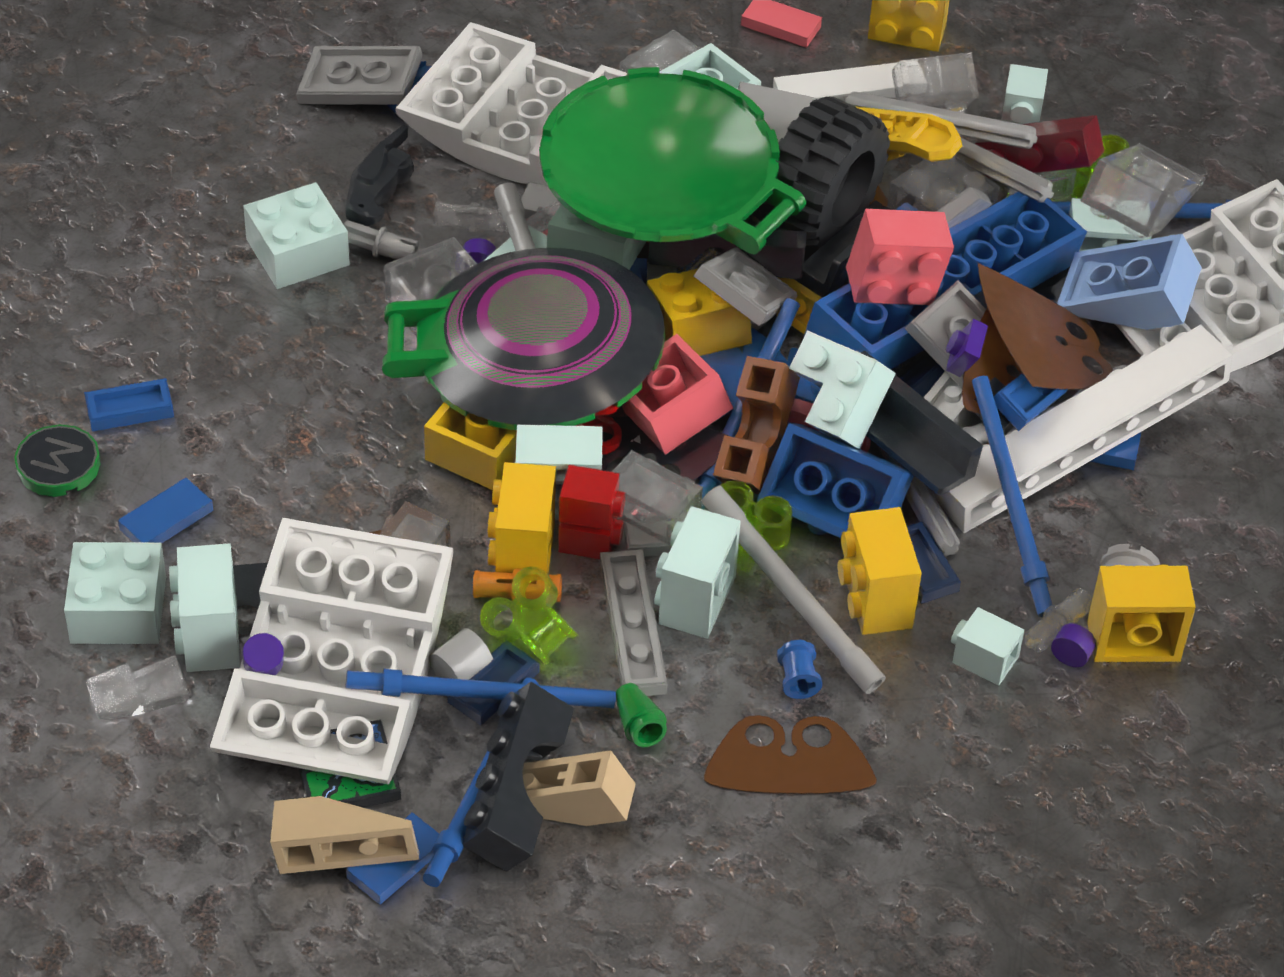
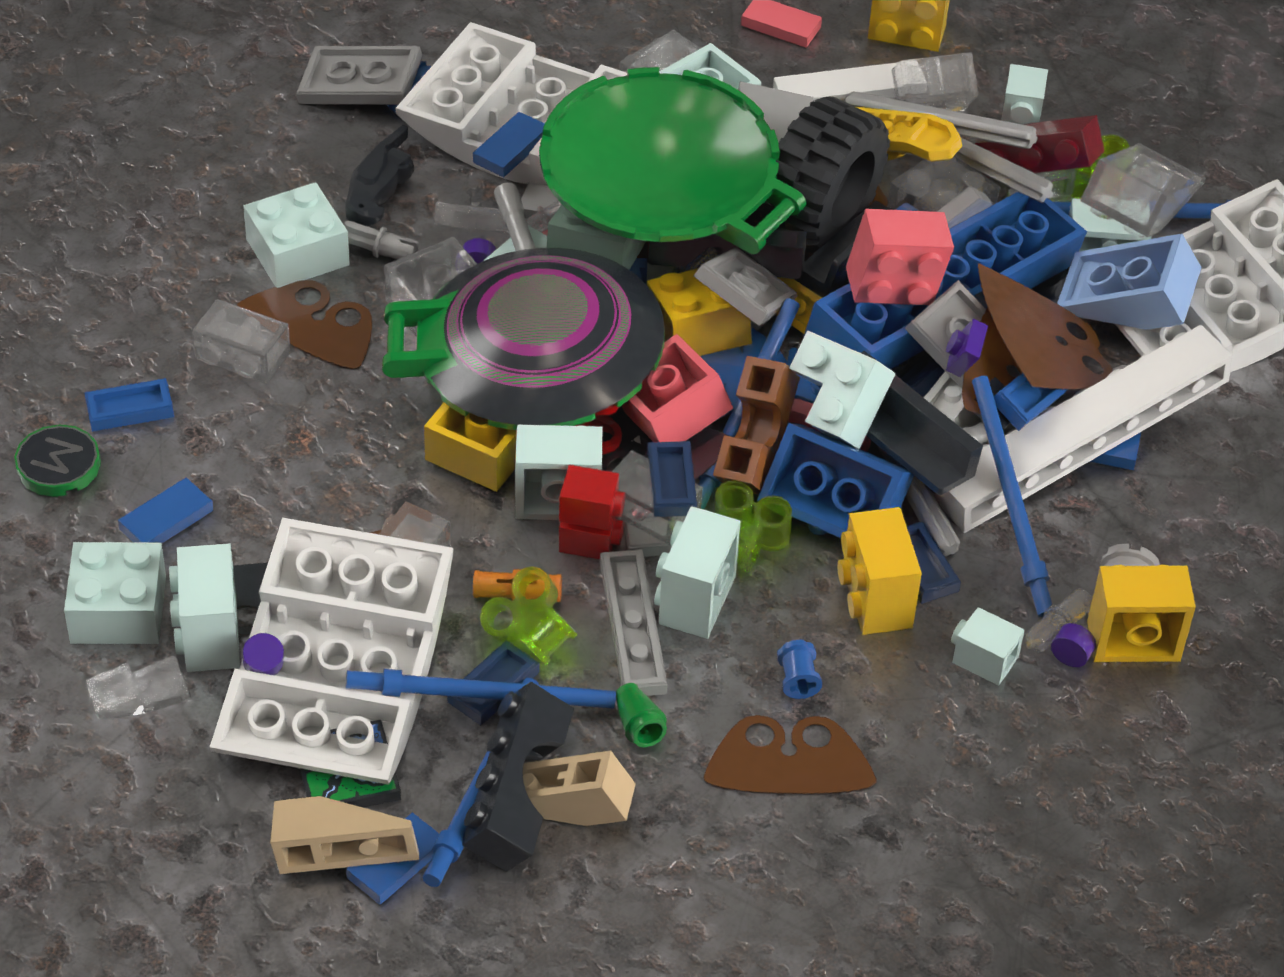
(241, 341): none -> clear brick
(321, 338): none -> reddish brown piece
(460, 656): light grey brick -> none
(509, 144): none -> blue tile
(523, 519): yellow brick -> none
(671, 478): none -> dark blue tile
(851, 657): light grey piece -> none

